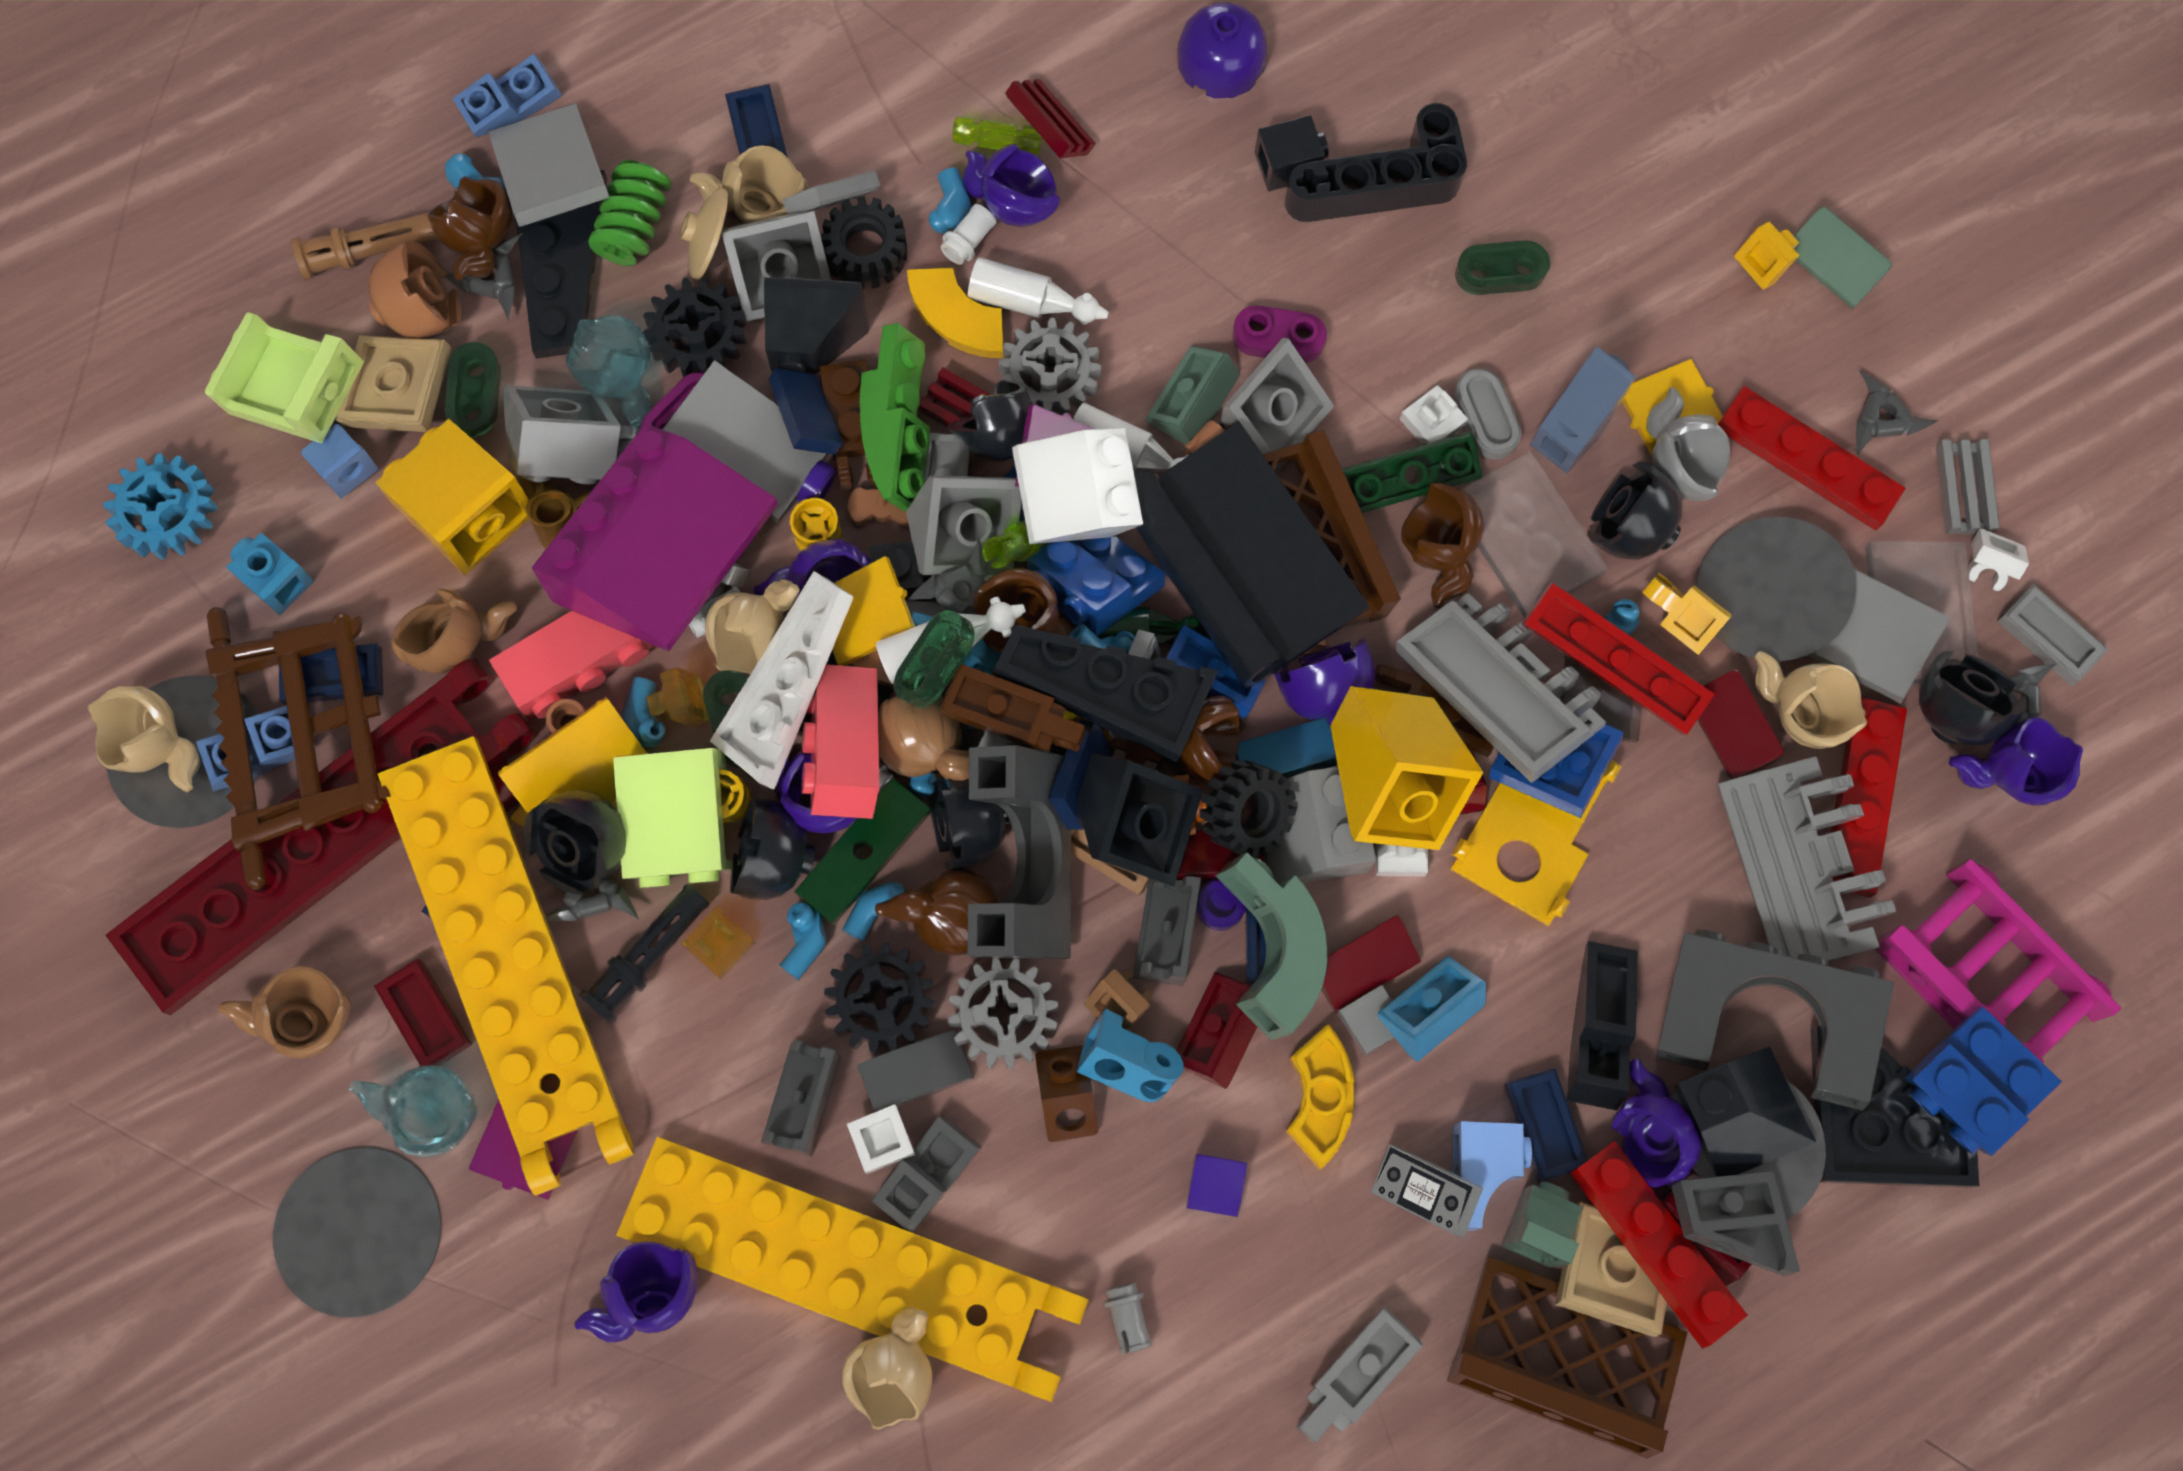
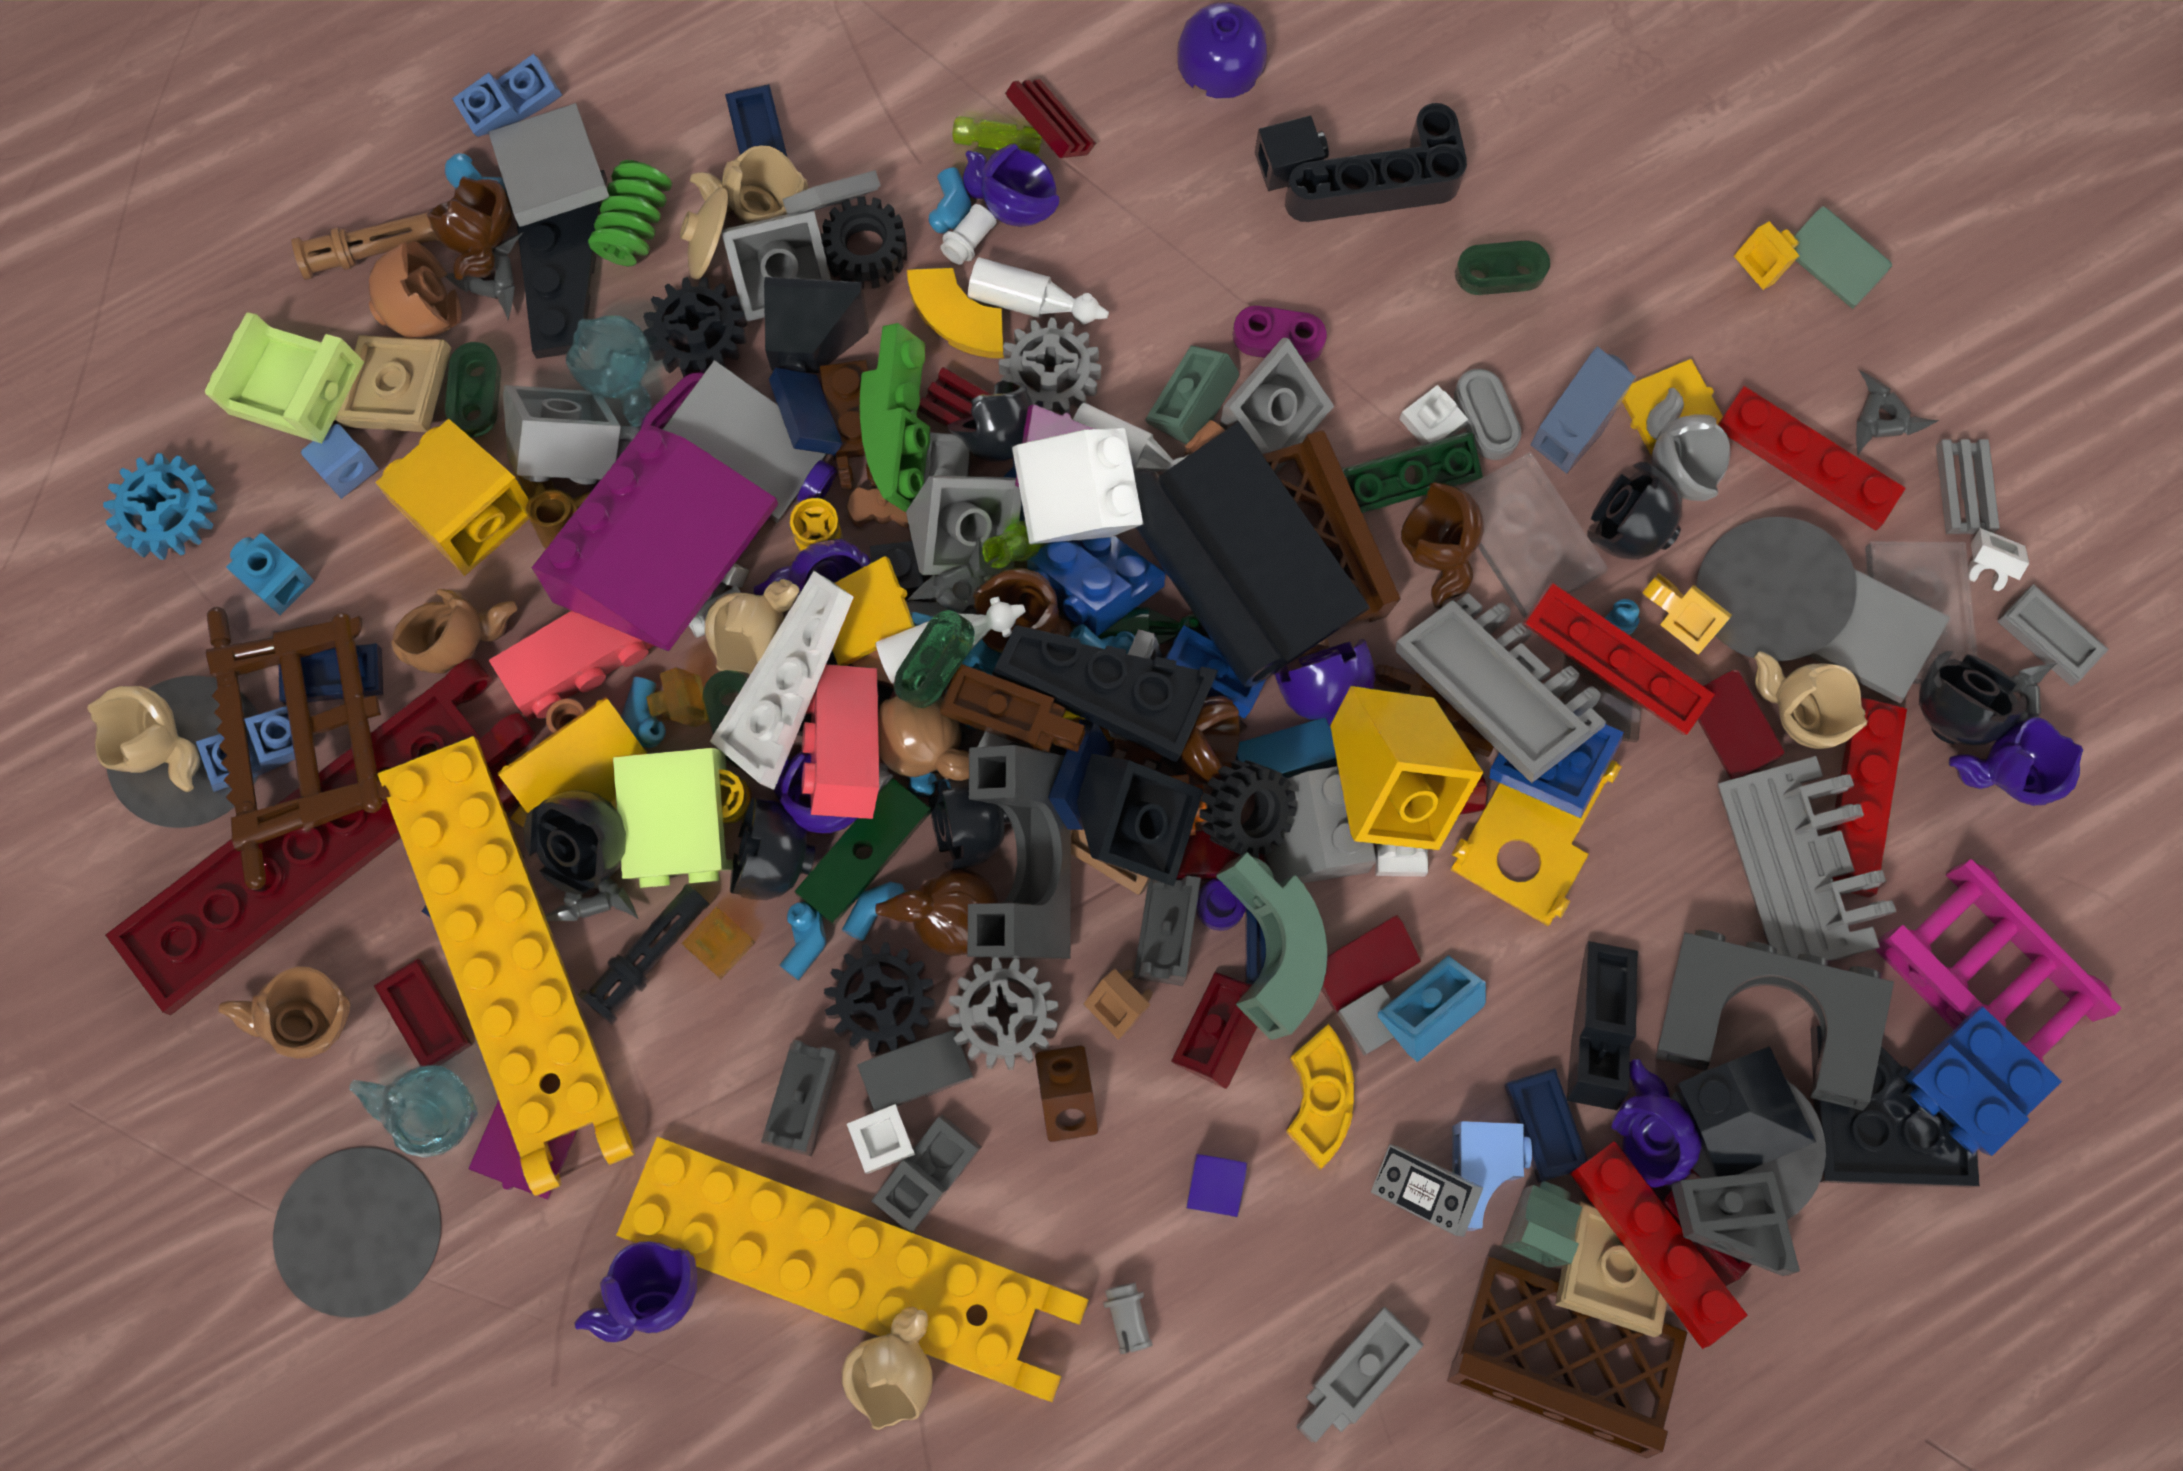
(1128, 1060): dark azure leg -> none

